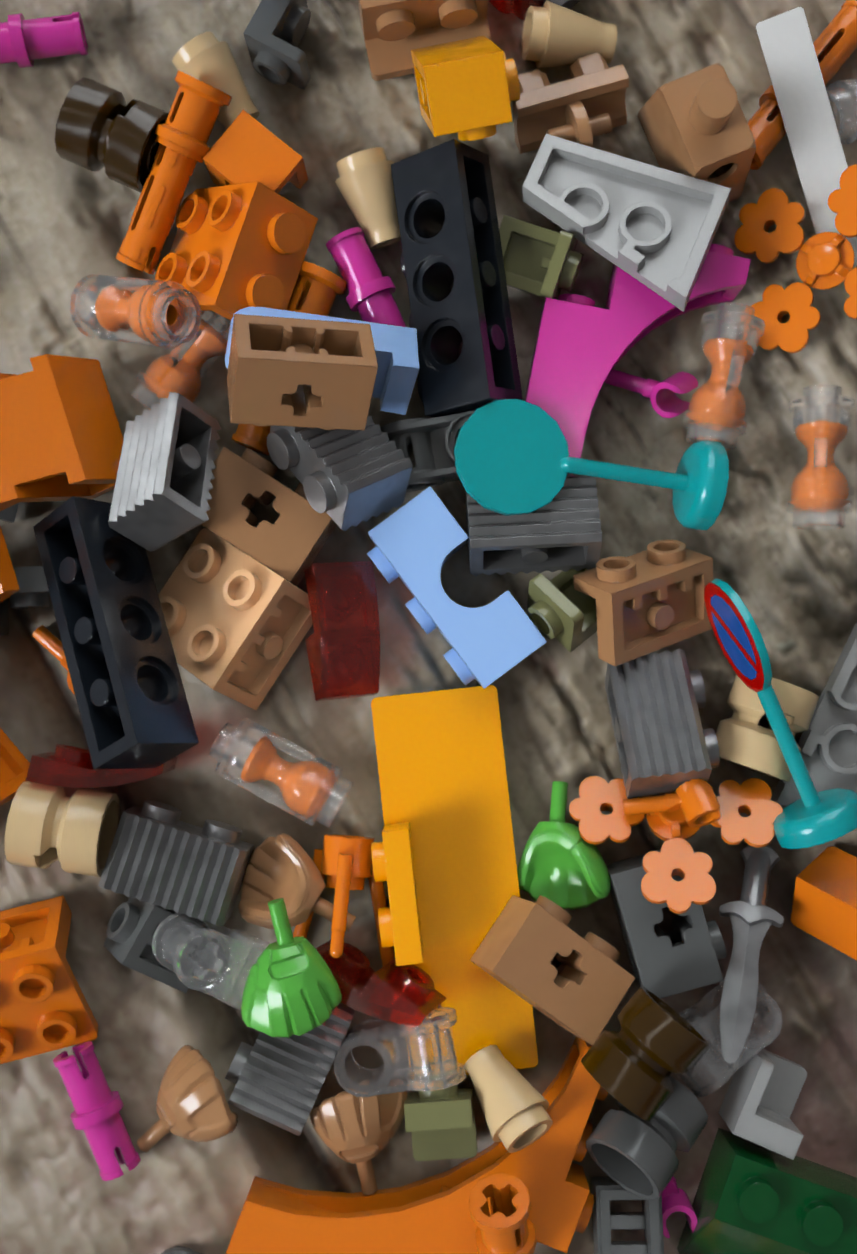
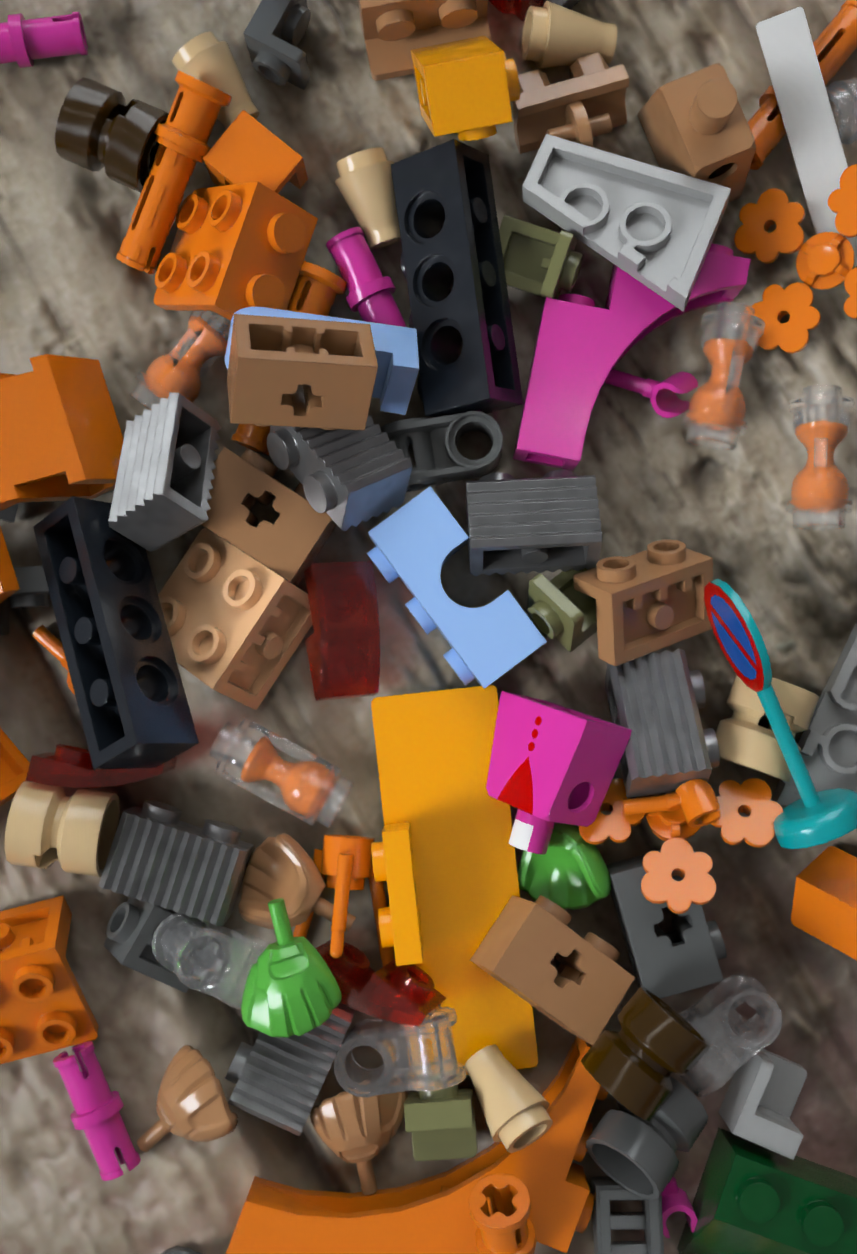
(157, 312): clear piece -> none
(518, 461): teal piece -> none
(551, 766): none -> dark pink torso
(749, 923): flat silver sword -> none

